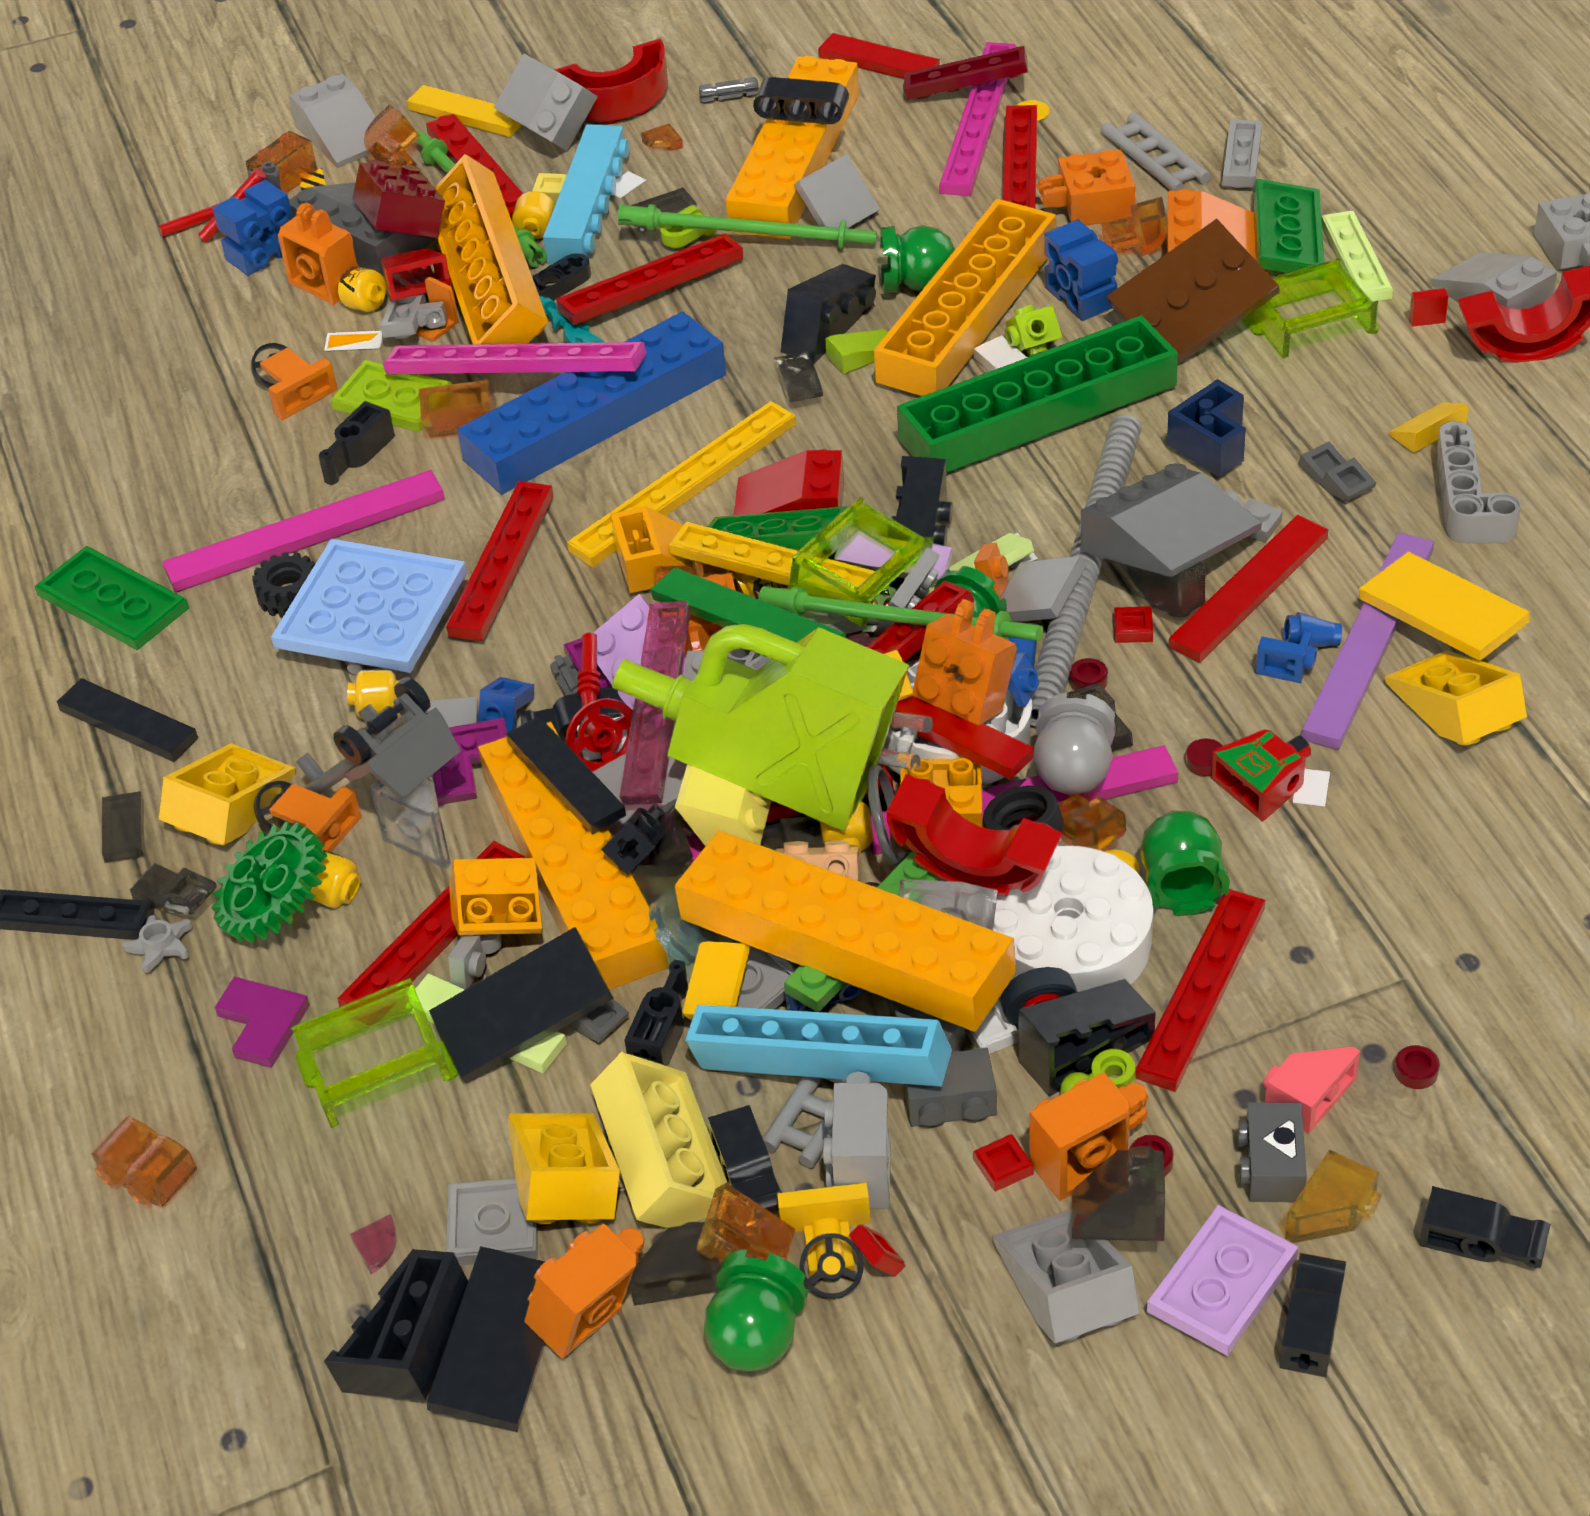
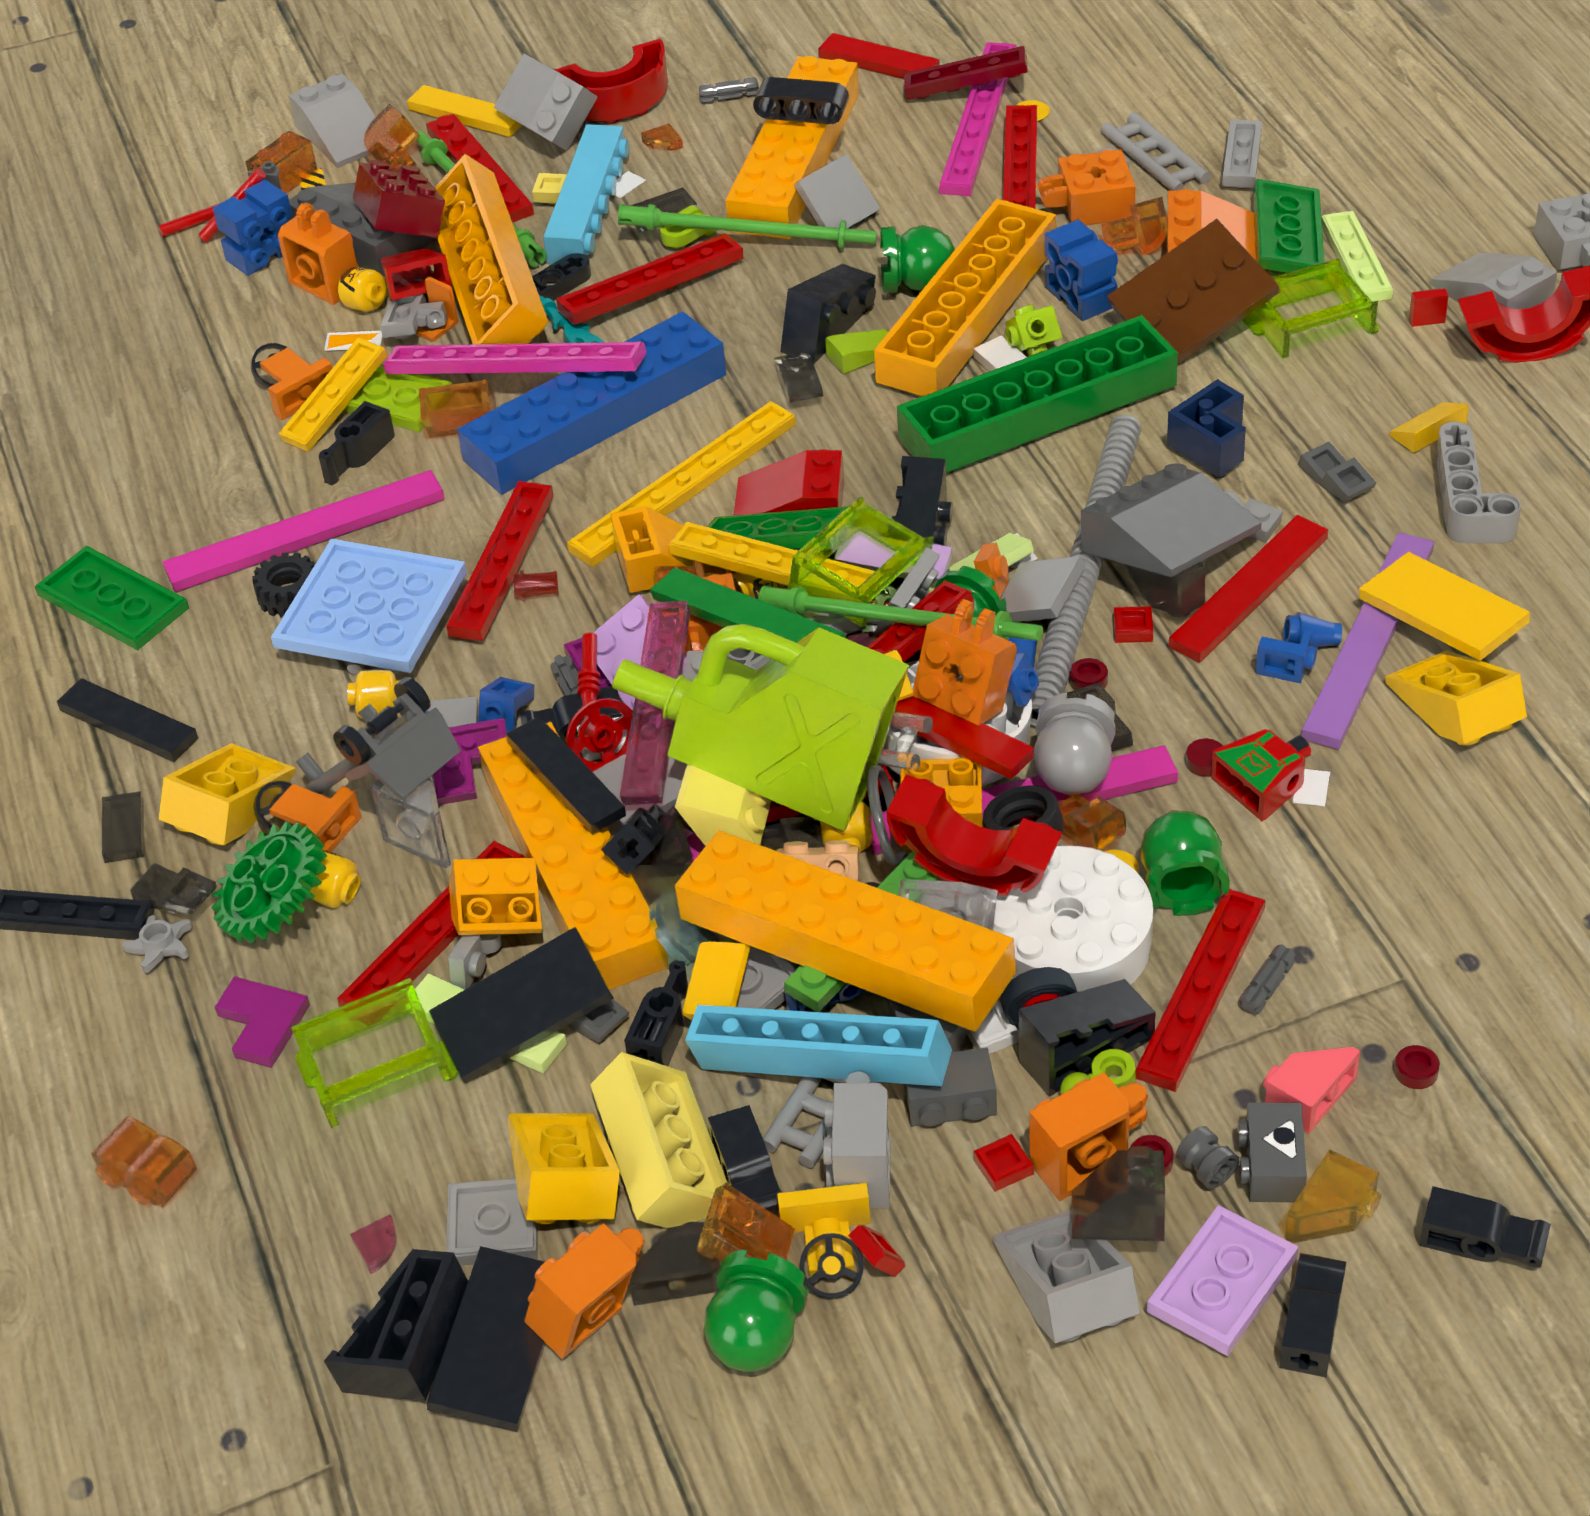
(333, 394): none -> yellow tile
(533, 213): yellow head -> none
(535, 583): none -> clear red pin
(1210, 1160): none -> dark grey wheel
(1267, 979): none -> dark grey axle

